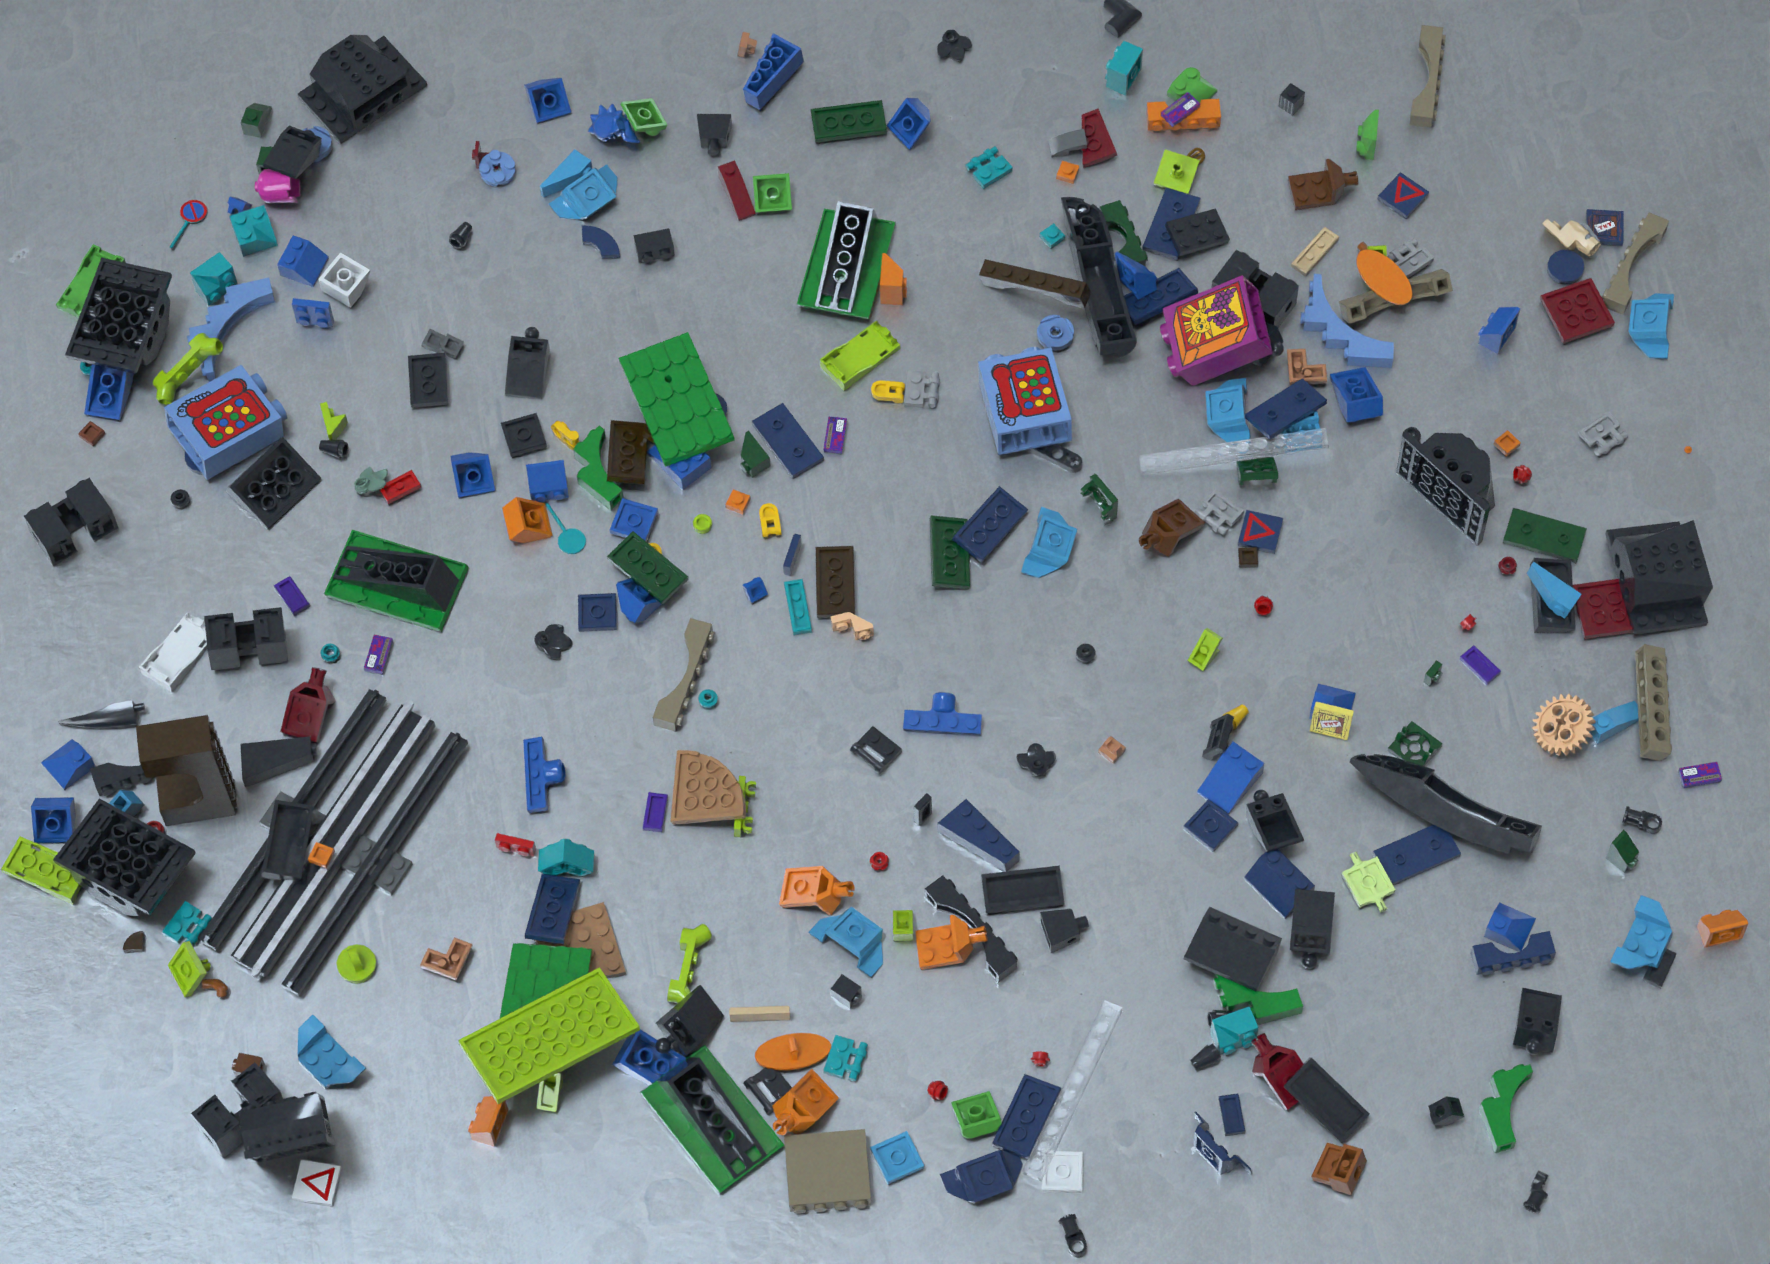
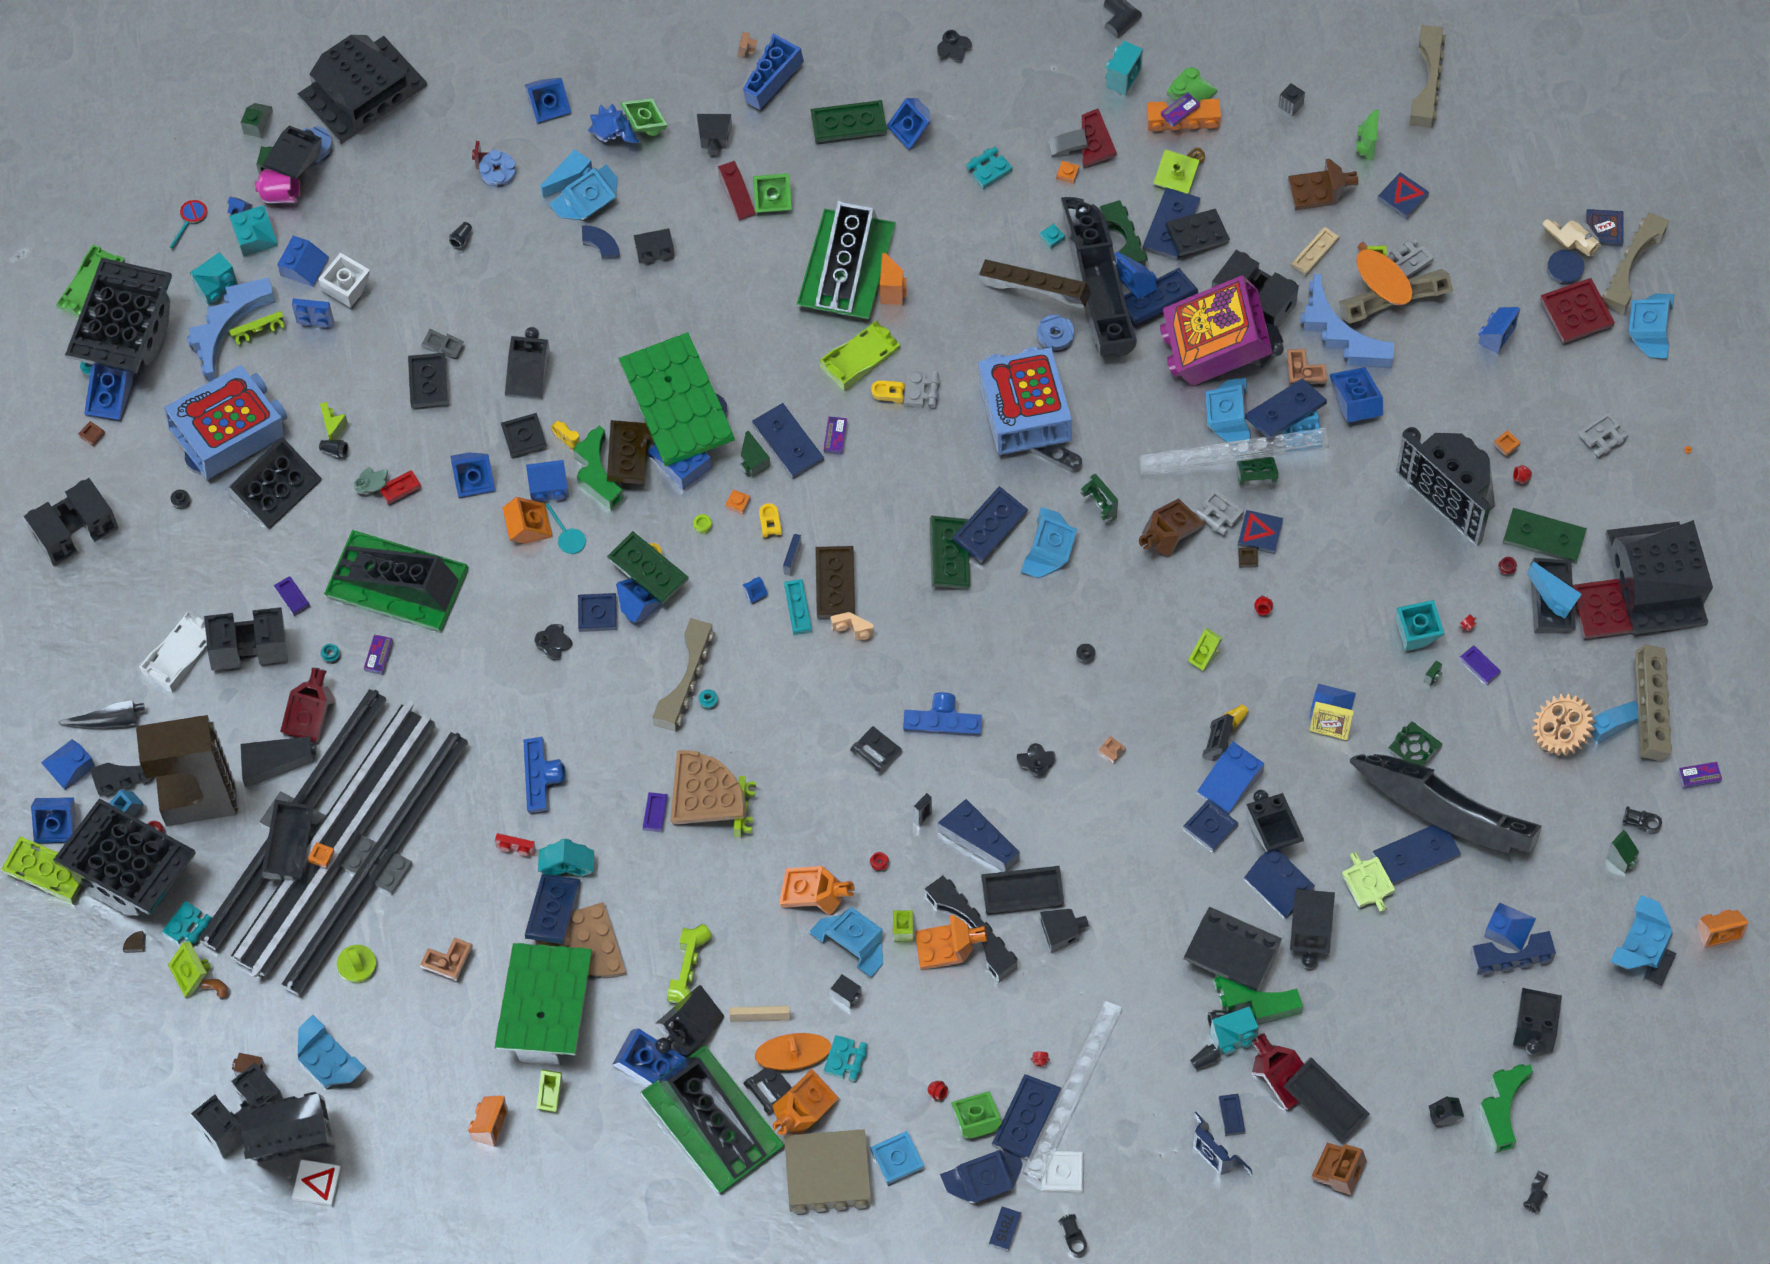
(168, 382): lime plate -> none
(257, 325): none -> lime plate
(548, 1035): lime plate -> none
(633, 517): blue plate -> none
(1004, 1228): none -> dark blue tile
(1418, 624): none -> teal slope

